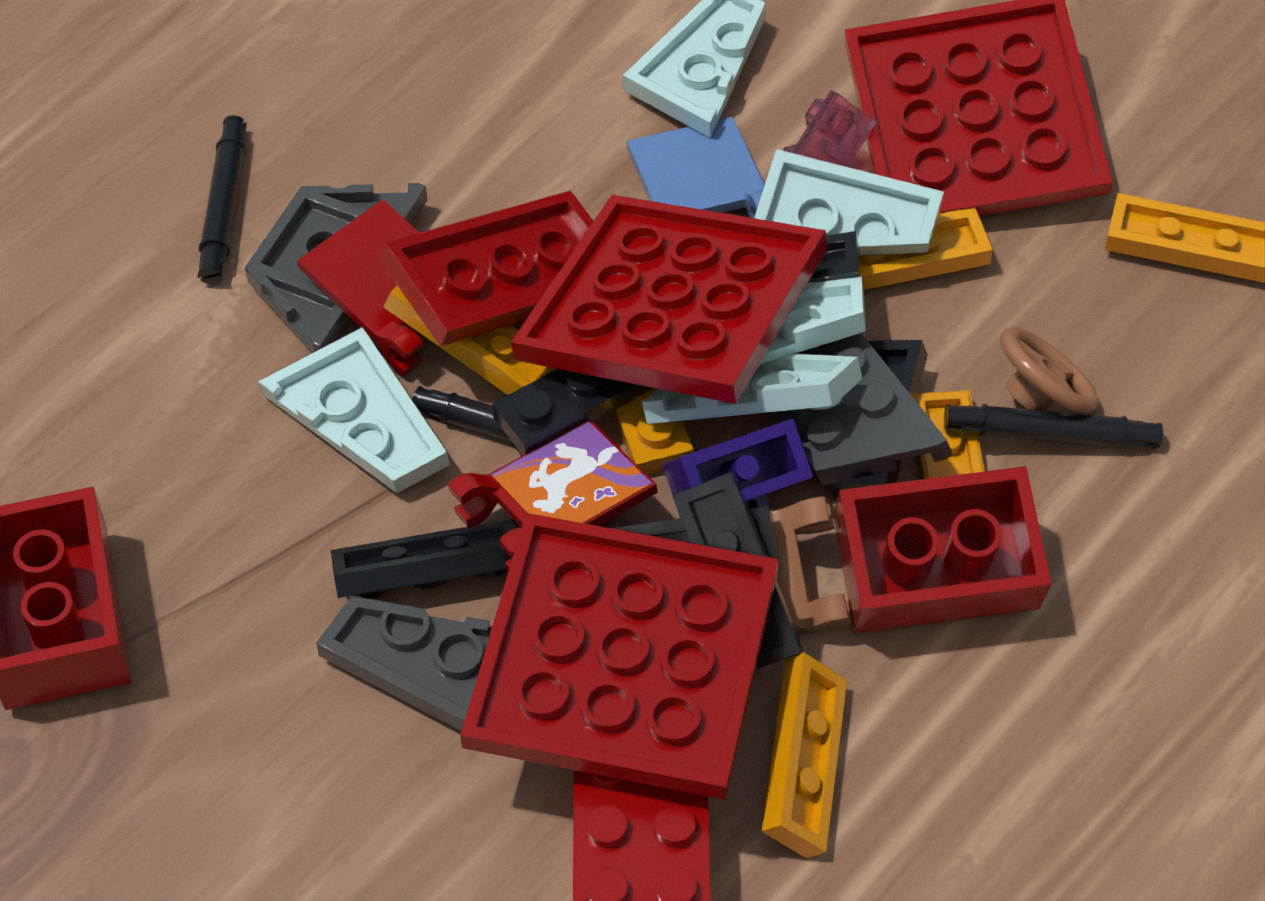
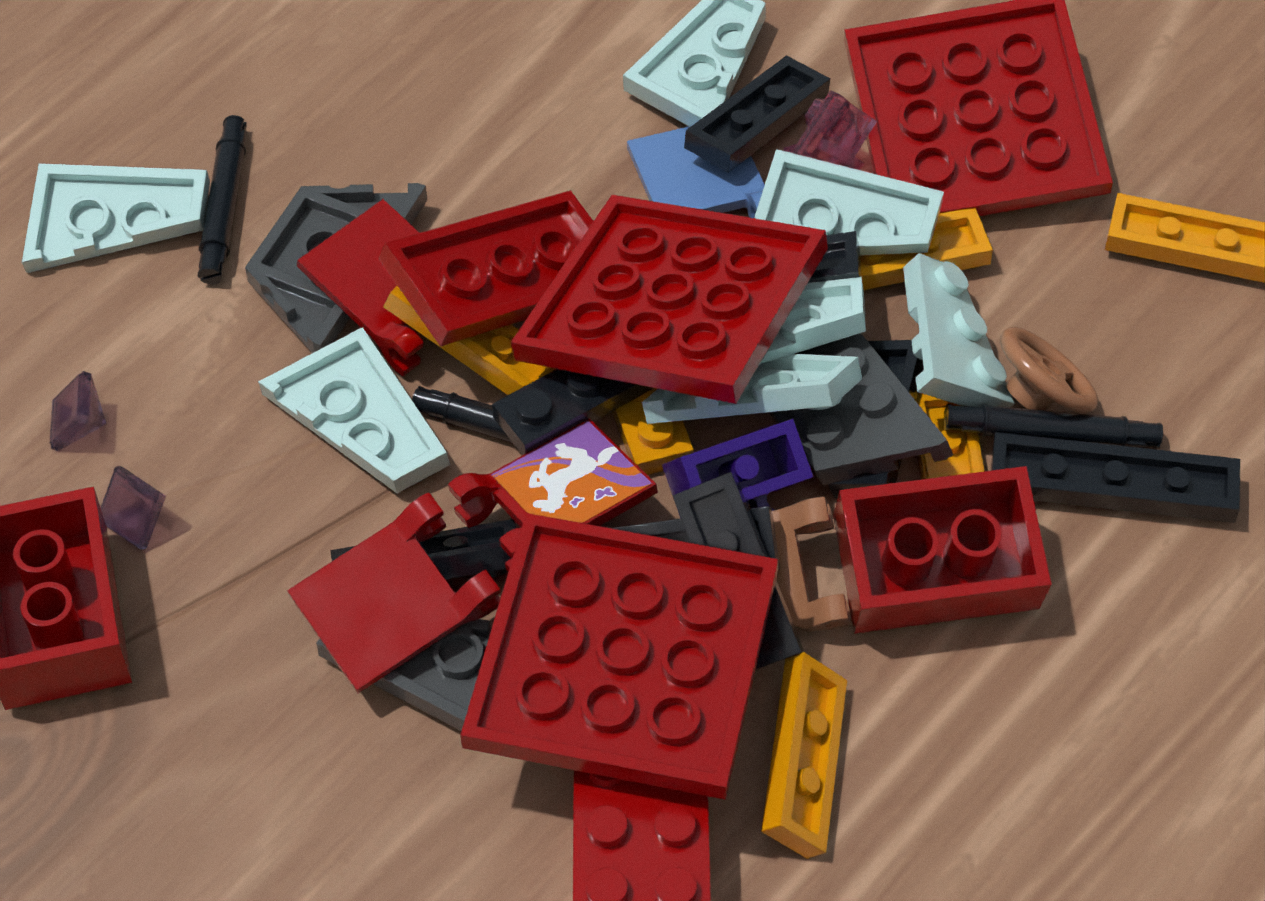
(75, 412): none -> slope
(109, 209): none -> light aqua wing
(131, 507): none -> slope
(389, 598): none -> red flag
(756, 113): none -> black plate
(951, 337): none -> light aqua wing
(1124, 477): none -> black plate

